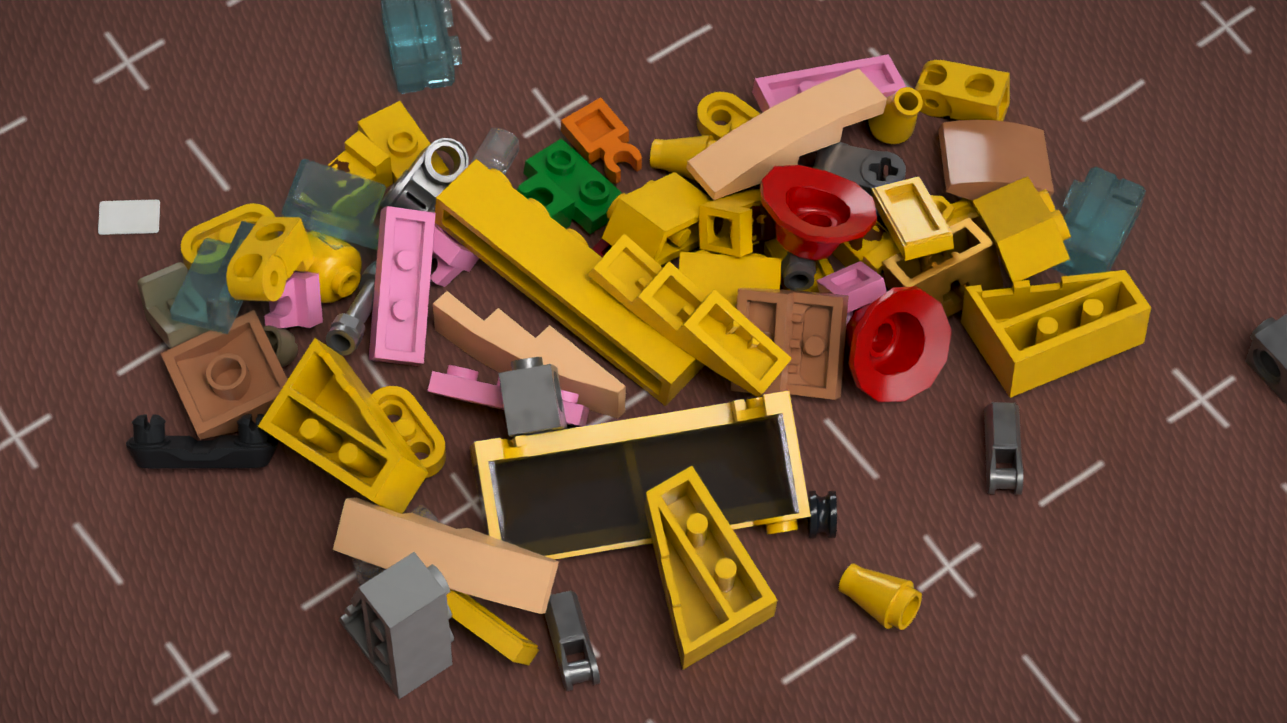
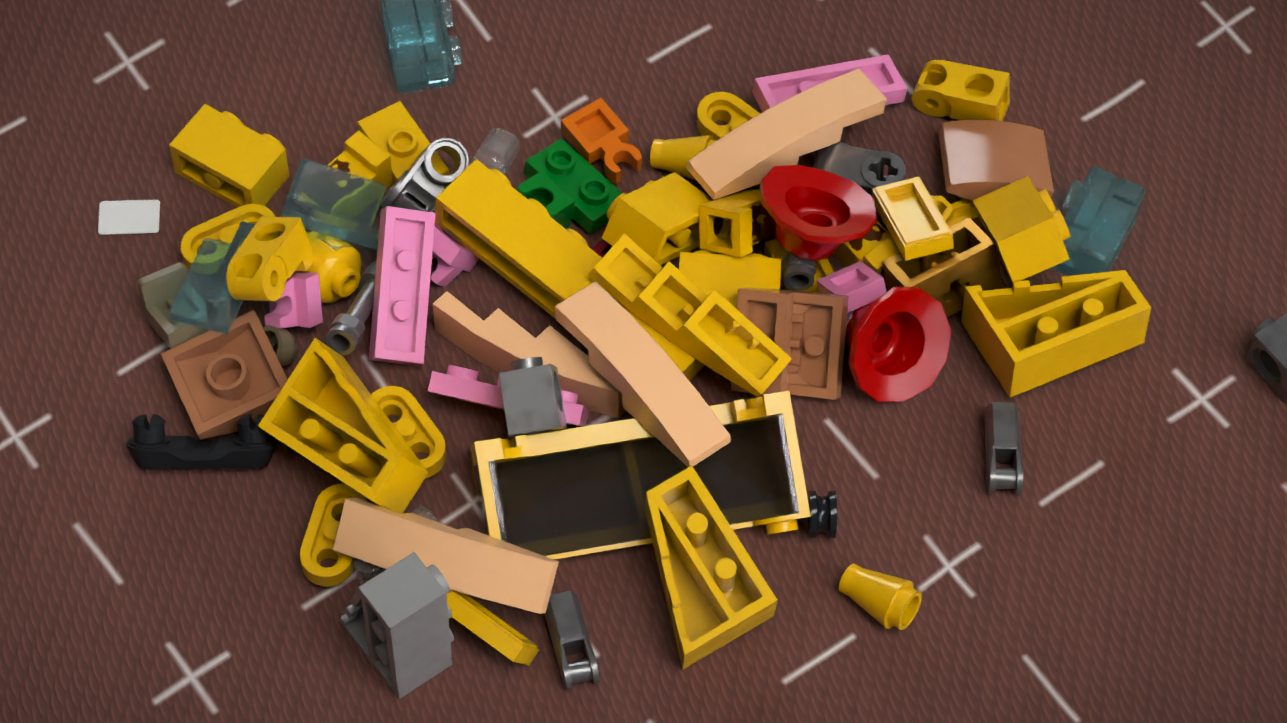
(229, 158): none -> yellow brick
(321, 536): none -> yellow plate
(644, 374): none -> light nougat slope
(899, 117): yellow cone -> none

